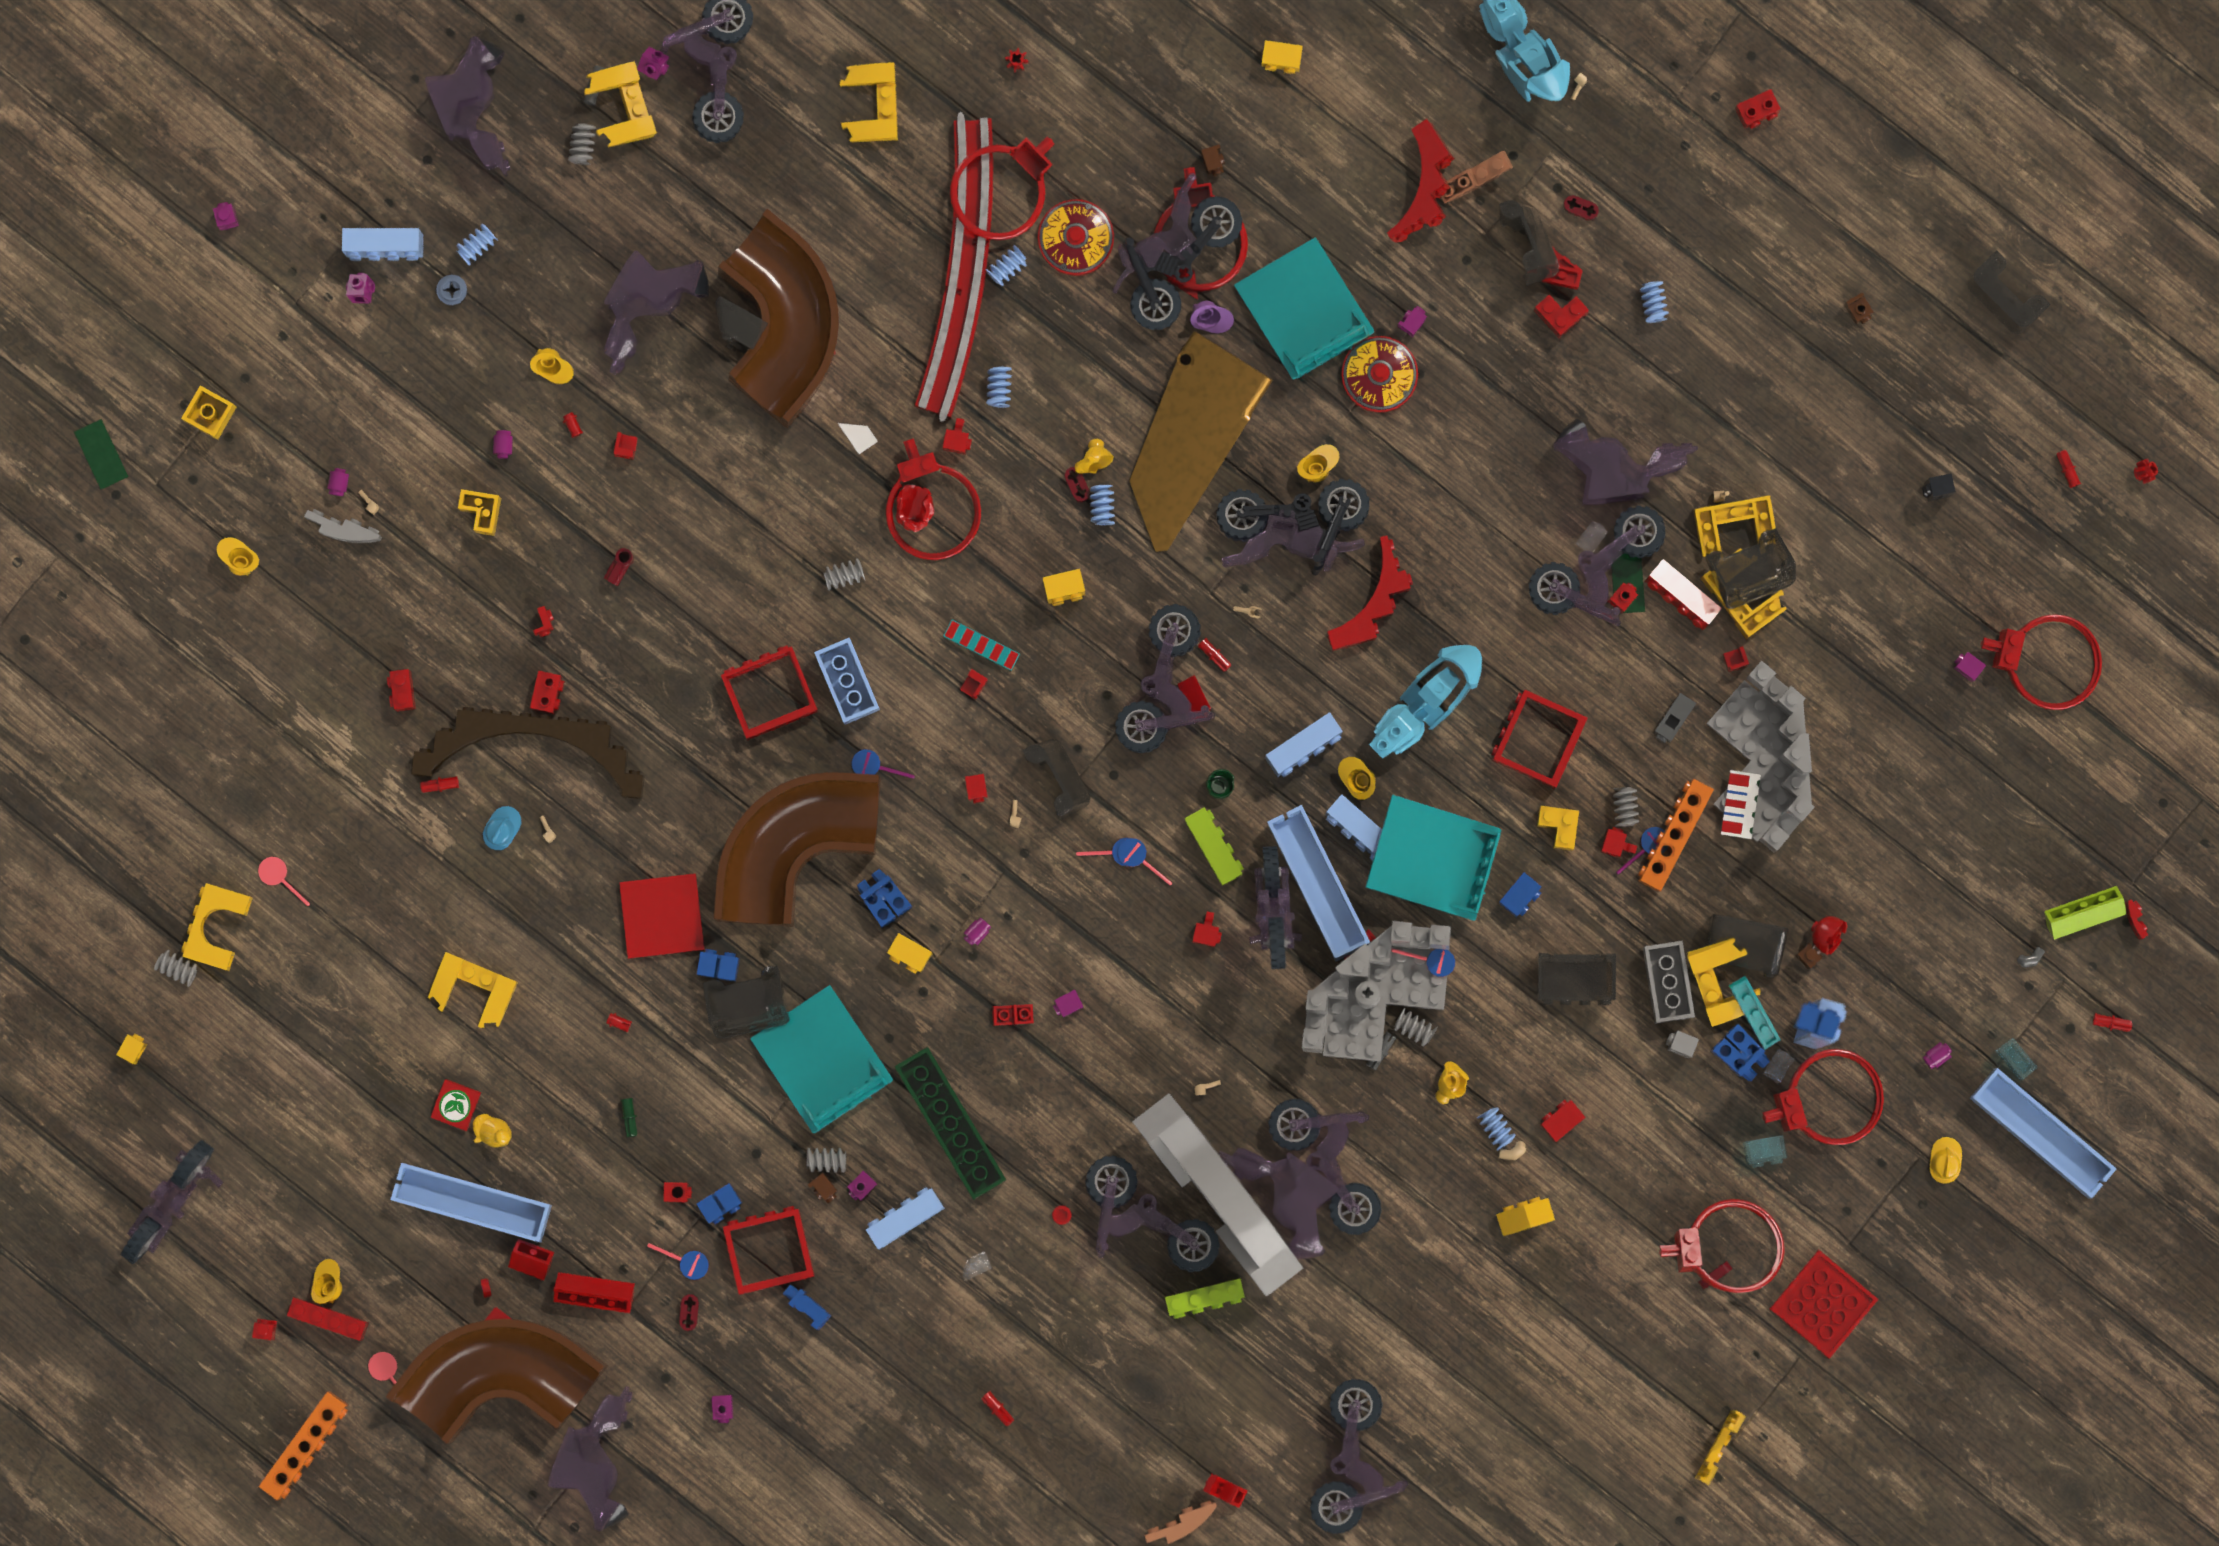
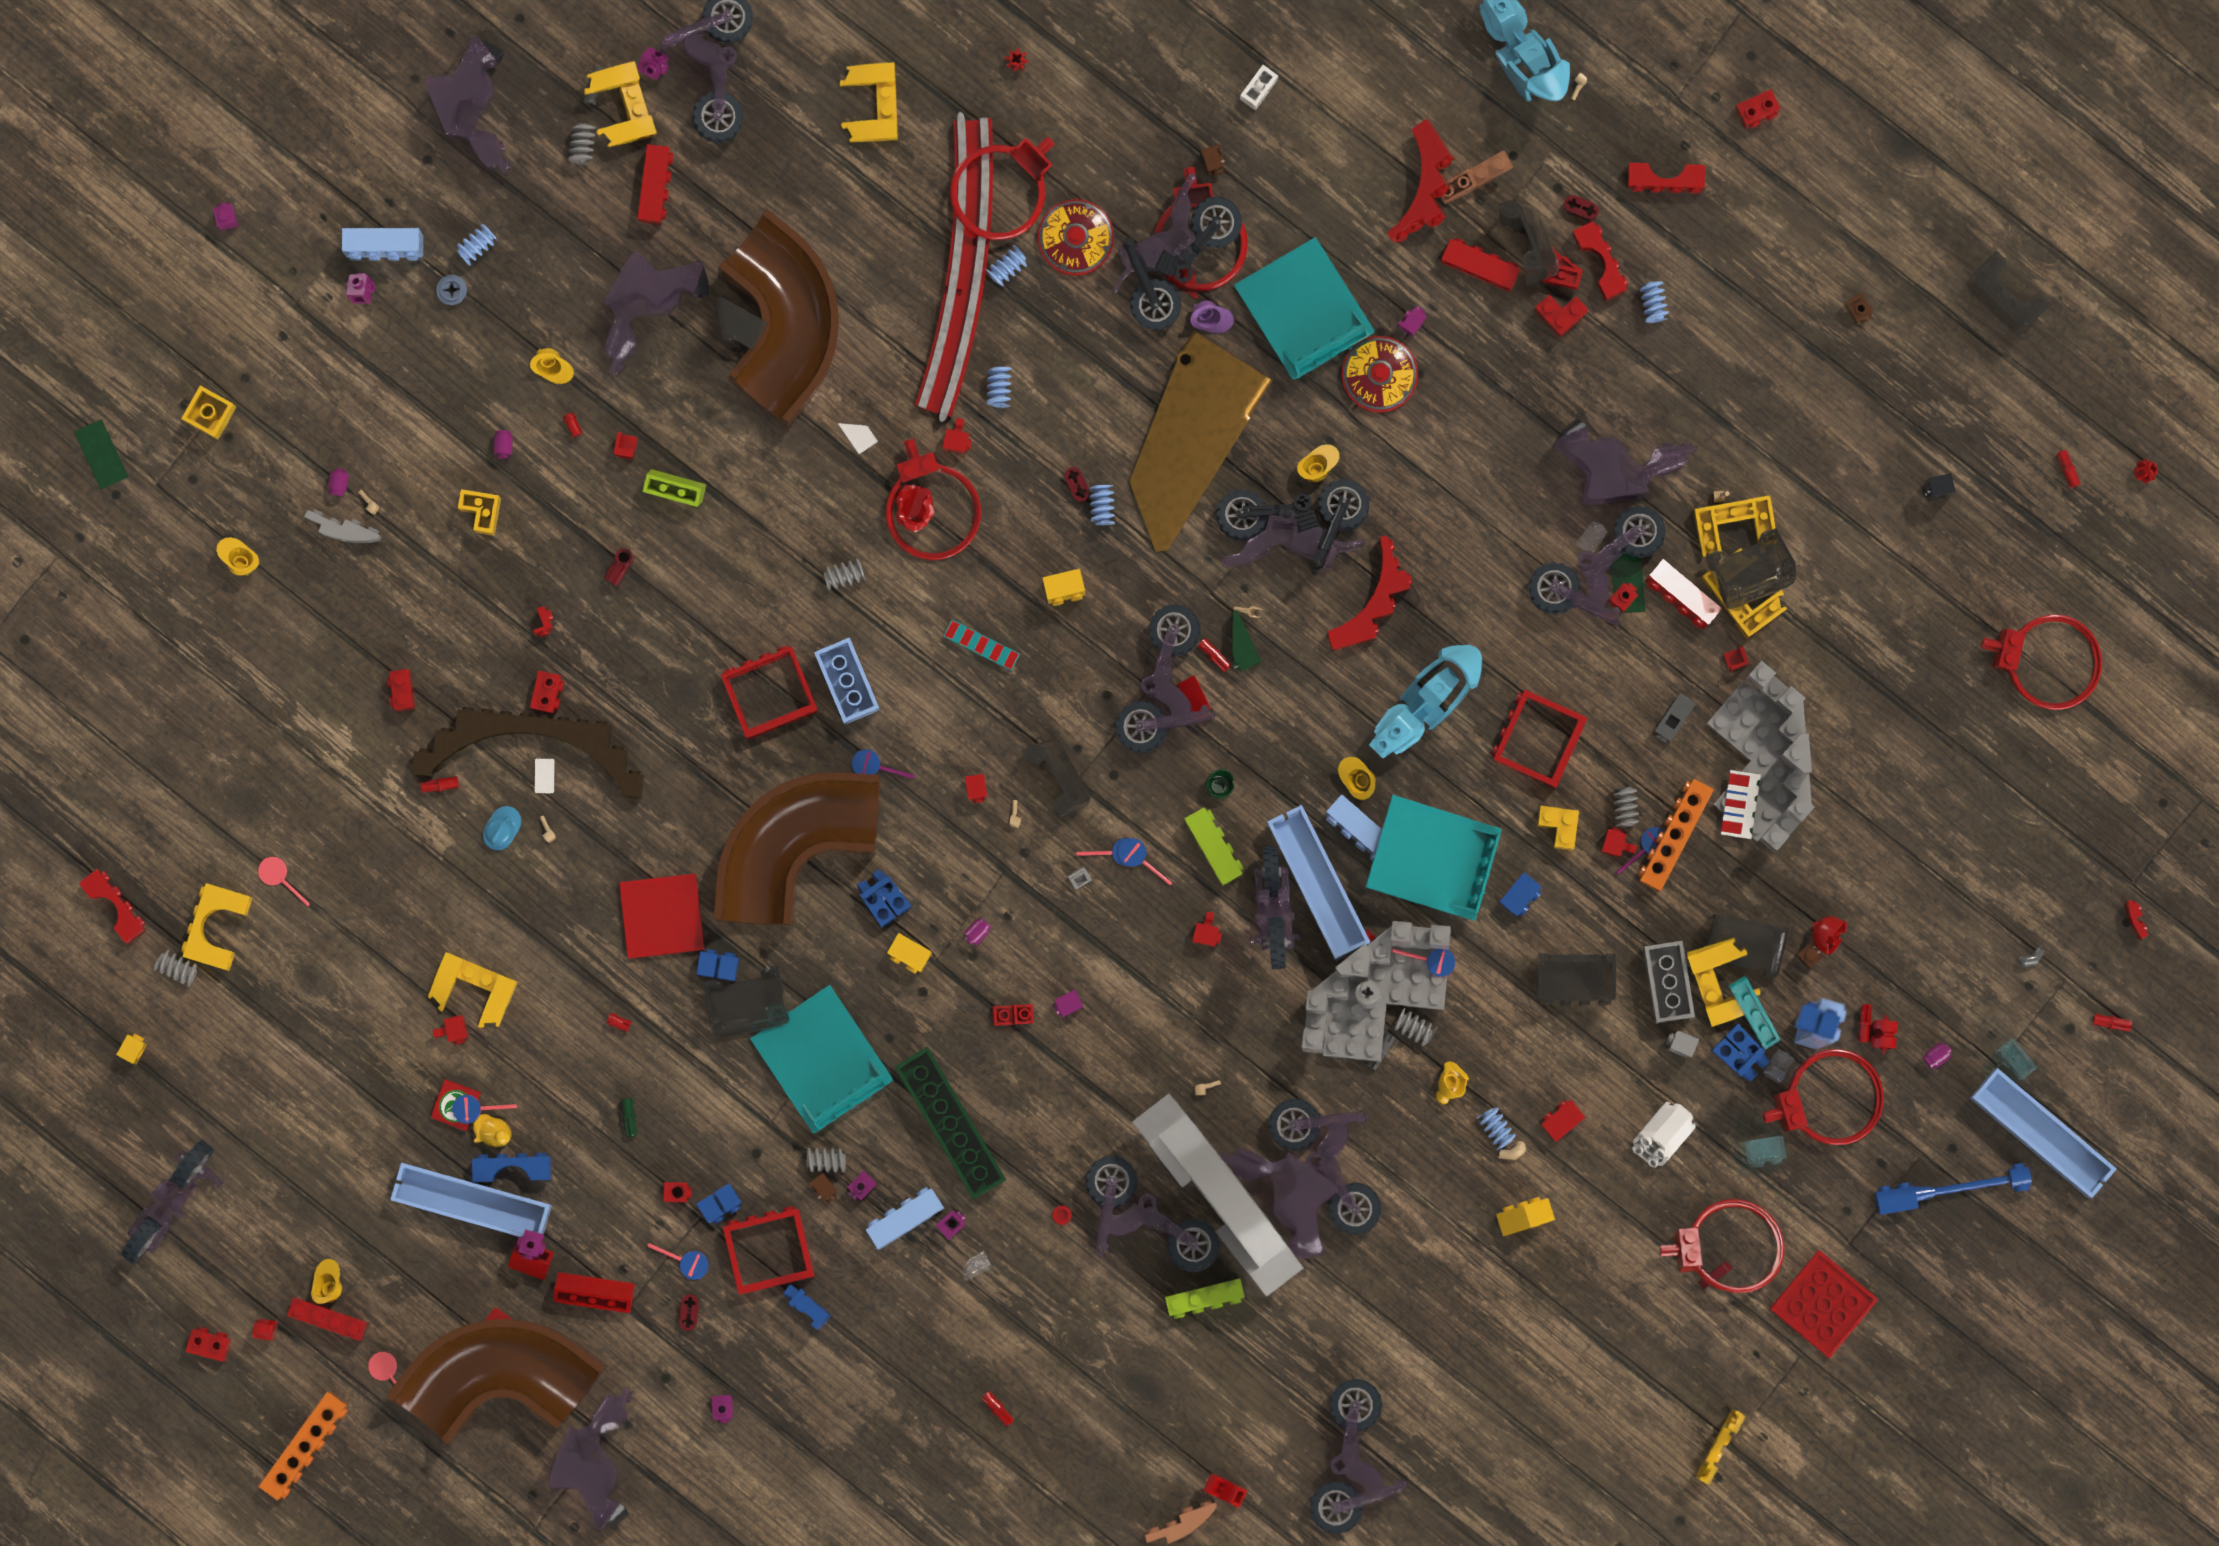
(128, 925): none -> red arch
(208, 1344): none -> red brick
(454, 1028): none -> red brick
(467, 1108): none -> blue piece
(486, 1169): none -> blue arch
(486, 1288): red tile -> none
(528, 1237): none -> magenta brick
(544, 775): none -> white sticker
(654, 184): none -> red brick
(674, 488): none -> lime brick
(944, 1226): none -> magenta brick
(974, 684): red panel -> none
(1079, 877): none -> light grey slope
(1095, 458): yellow hair -> none
(1243, 650): none -> dark green slope
(1259, 87): none -> white brick
(1281, 56): yellow brick -> none
(1304, 744): light blue brick -> none
(1480, 265): none -> red brick
(1589, 239): none -> red arch
(1641, 177): none -> red arch
(1663, 1134): none -> white brick
(1865, 1023): none -> red axle
(1884, 1034): none -> red wheel
(1907, 1196): none -> blue bar
(1945, 1160): yellow piece -> none
(1969, 666): magenta brick -> none
(2085, 912): lime brick -> none

